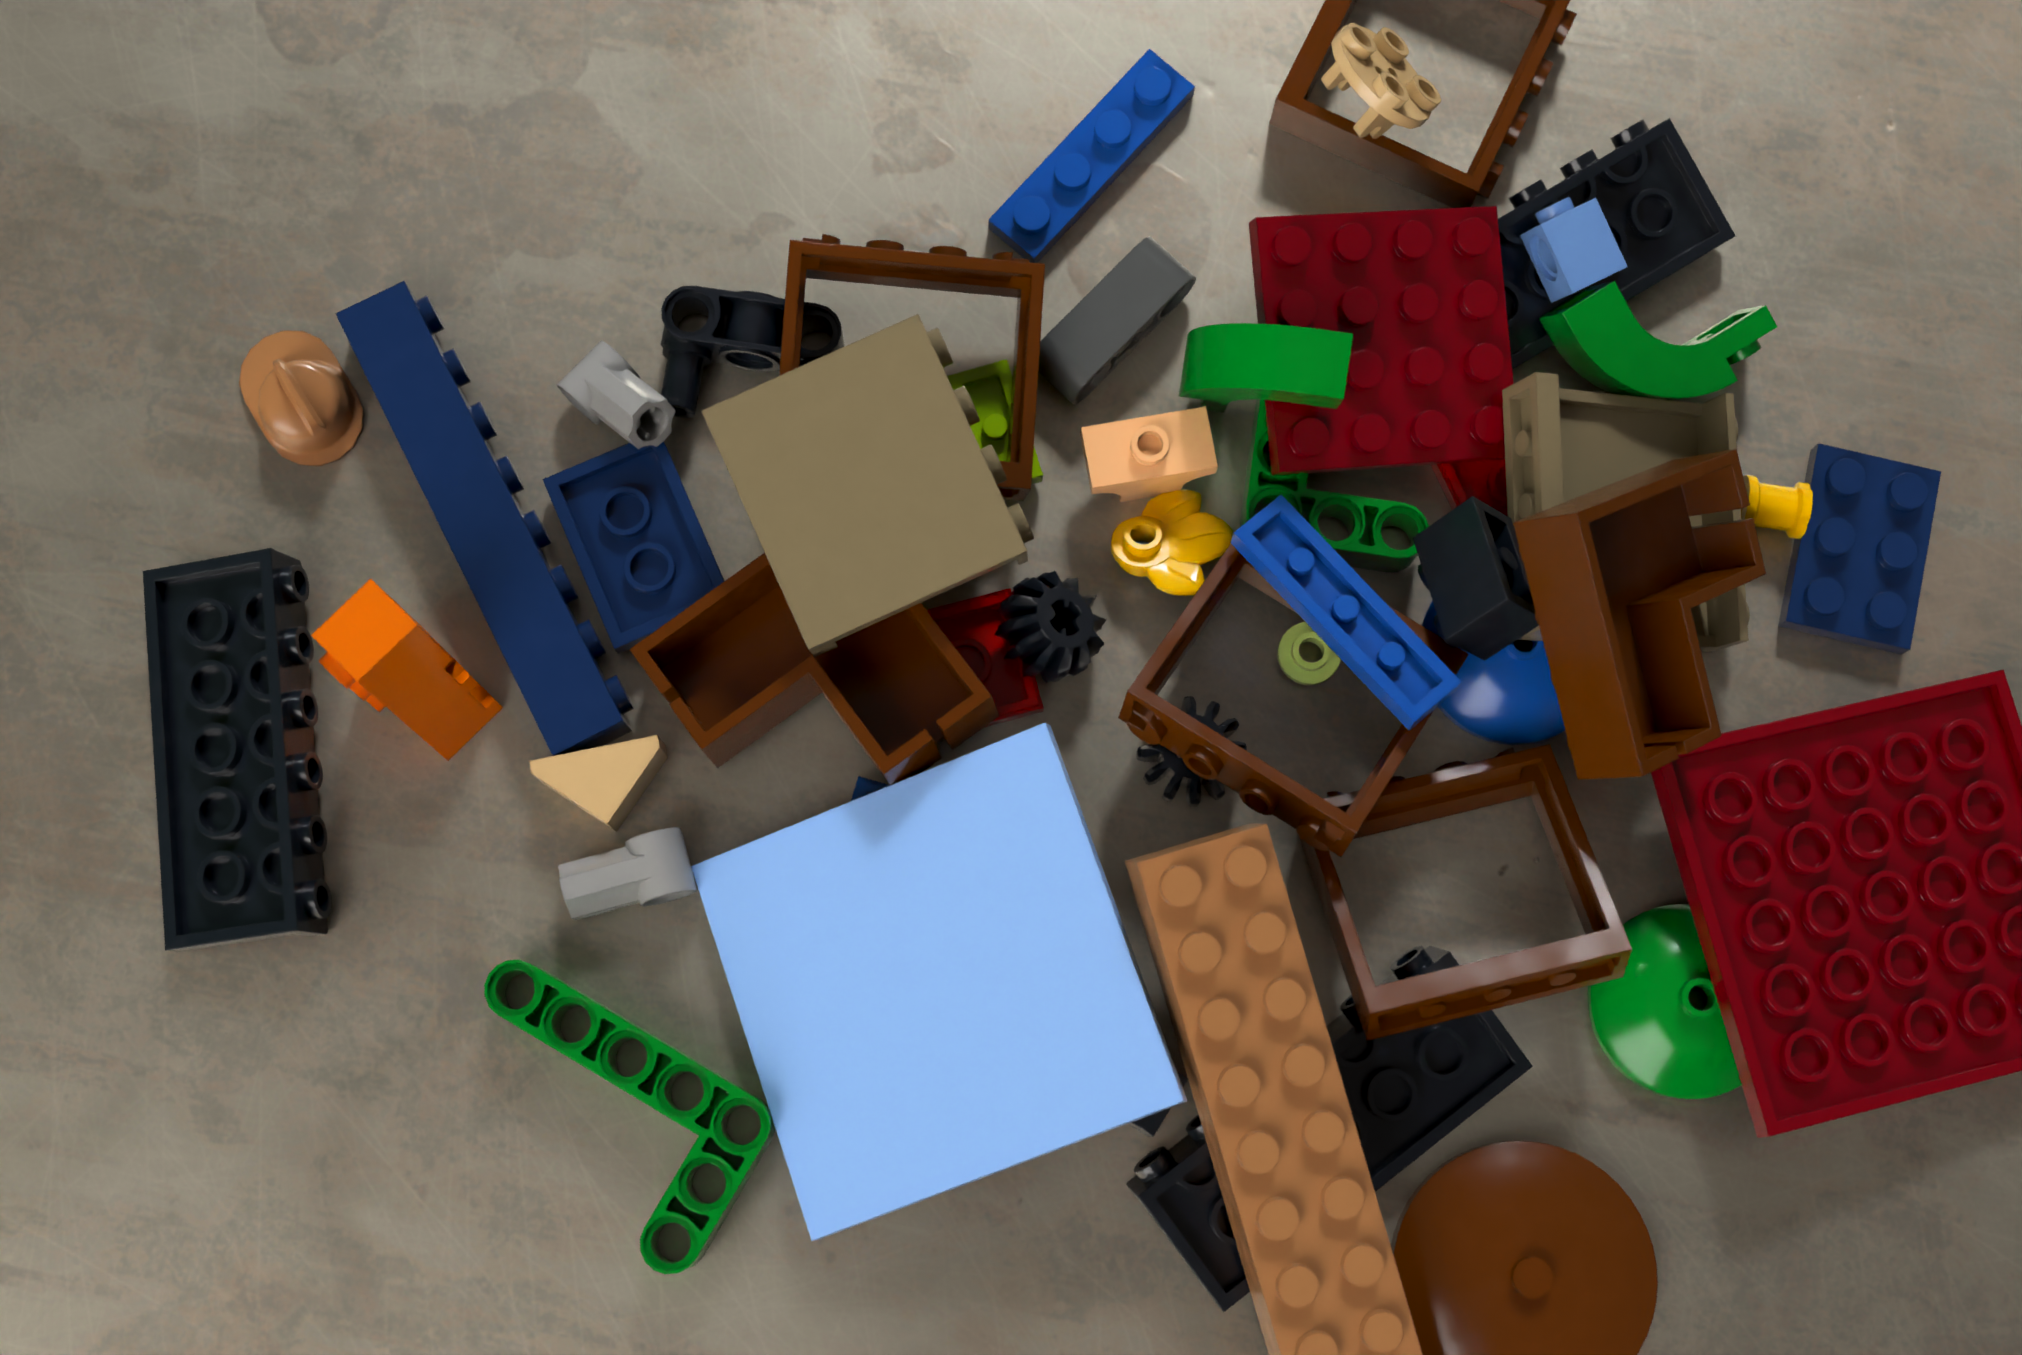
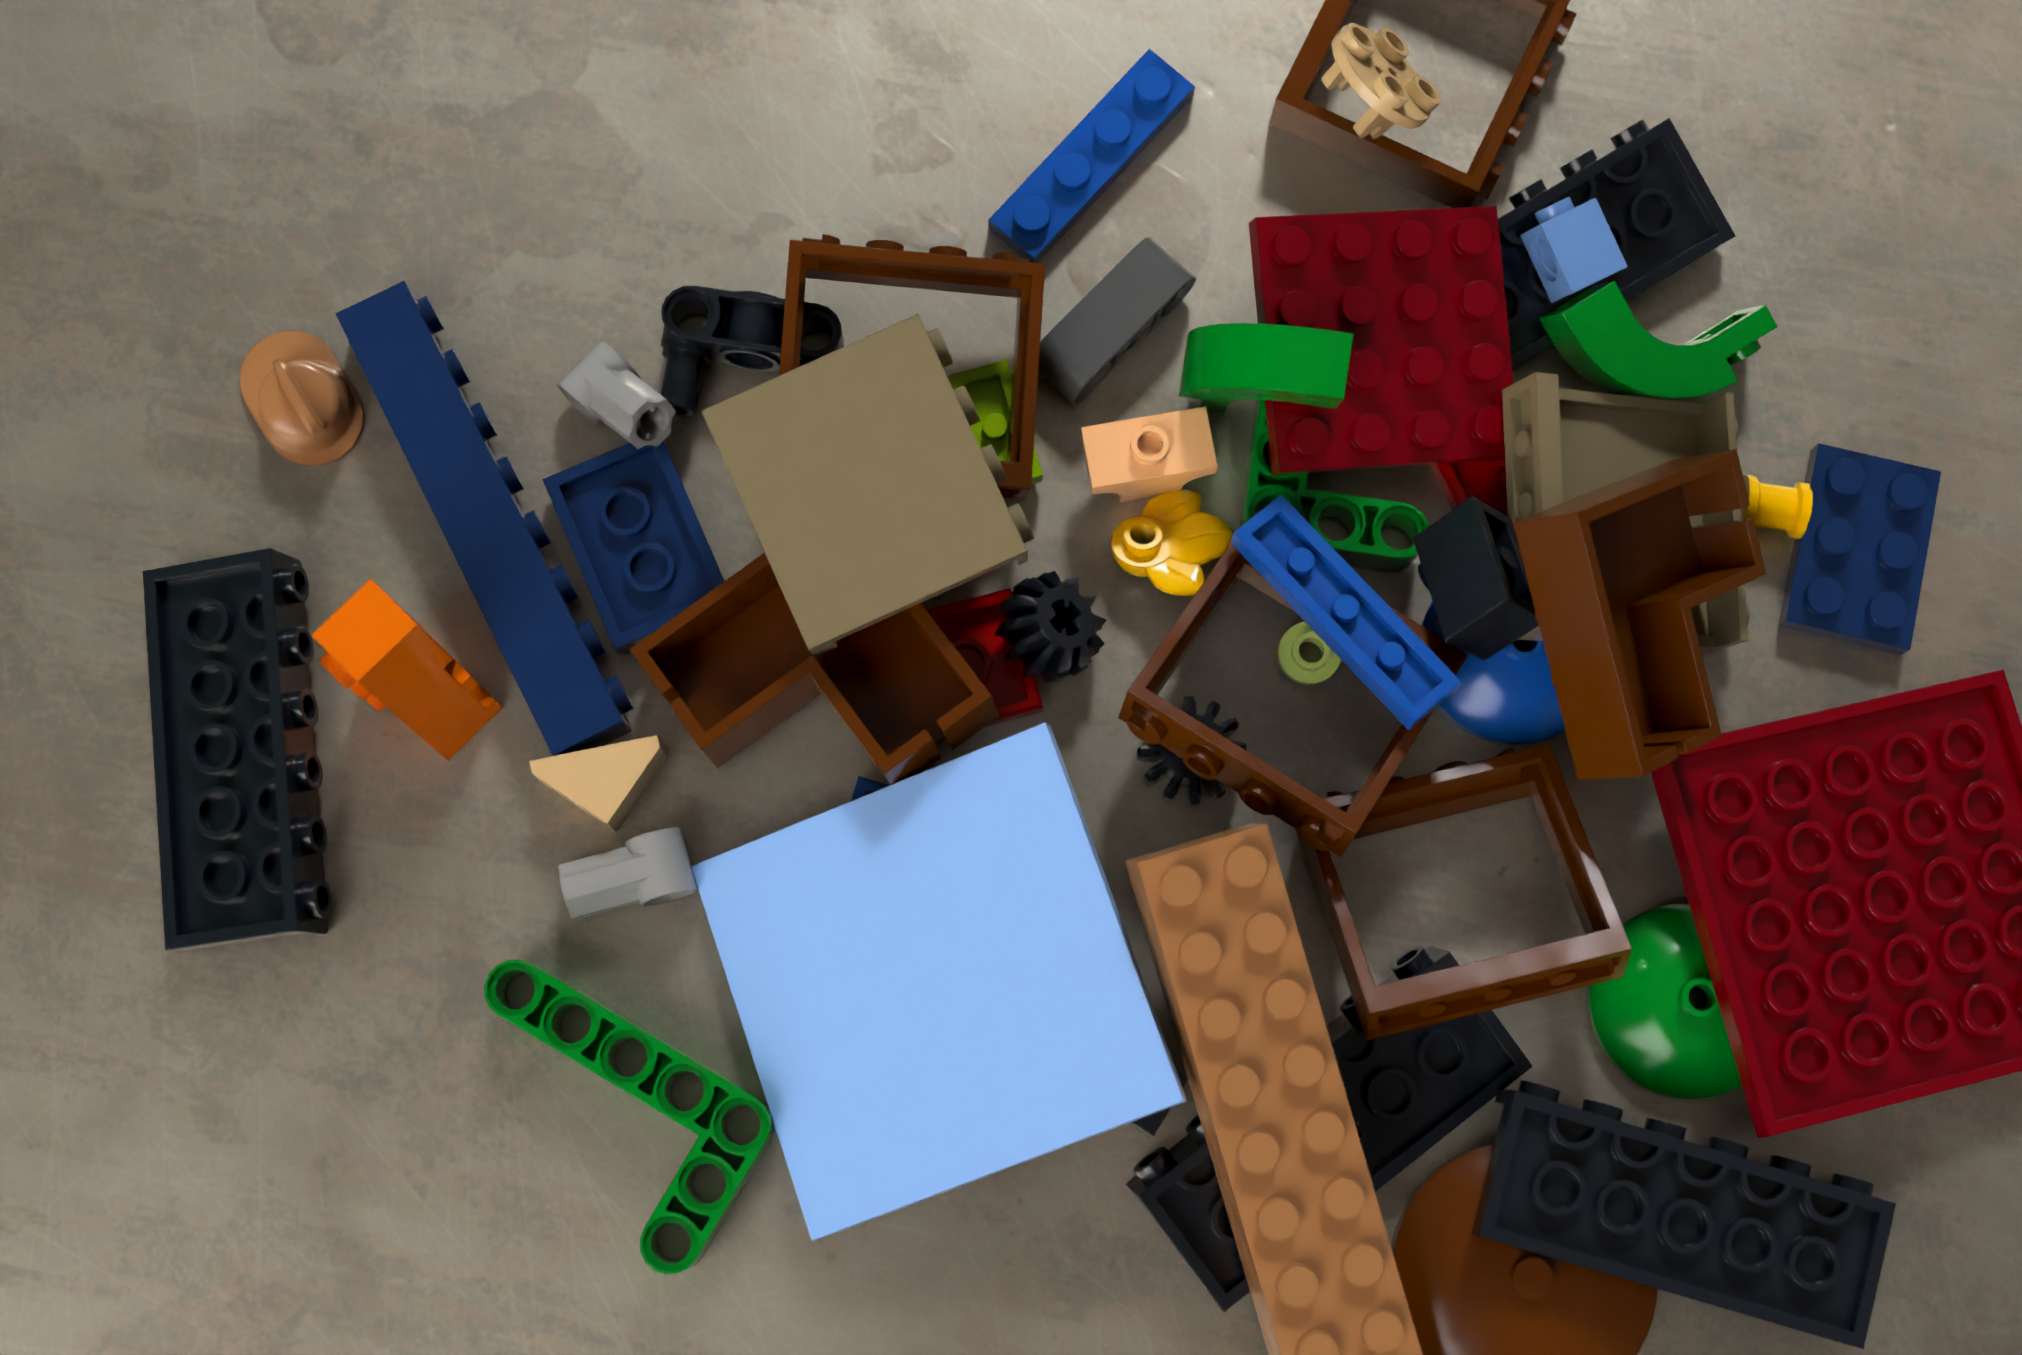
(1684, 1214): none -> black bracket

